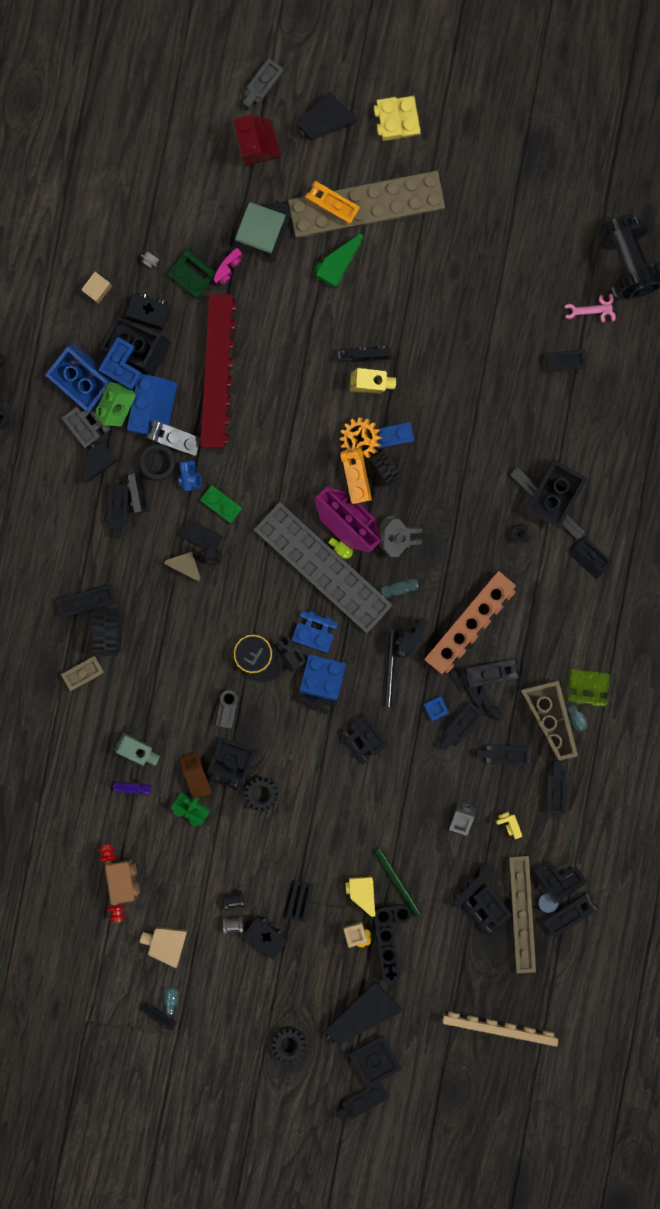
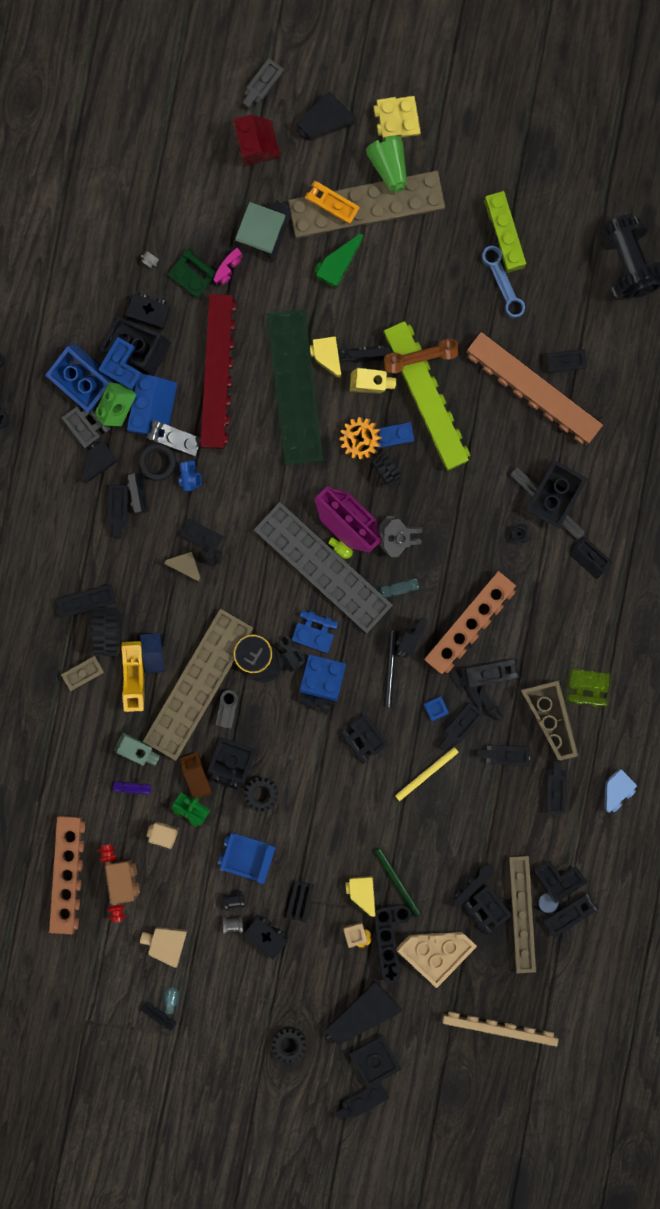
(57, 922): none -> nougat brick
(96, 287): tan panel -> none
(133, 676): none -> yellow arch
(152, 653): none -> dark blue slope
(162, 834): none -> tan brick
(197, 685): none -> dark tan plate
(221, 504): green plate -> none
(246, 857): none -> blue panel
(295, 387): none -> clear green plate
(326, 354): none -> light yellow slope
(356, 476): light orange plate -> none
(389, 162): none -> bright green cone
(395, 361): none -> dark orange piece
(426, 774): none -> light yellow bar
(427, 398): none -> lime brick
(436, 953): none -> tan plate
(462, 818): dark grey bracket -> none
(503, 282): none -> medium blue piece
(506, 232): none -> lime arch
(512, 827): light yellow bracket -> none
(533, 388): none -> nougat brick
(578, 719): clear light blue cylinder -> none
(604, 308): bright pink bar -> none
(616, 789): none -> light blue slope

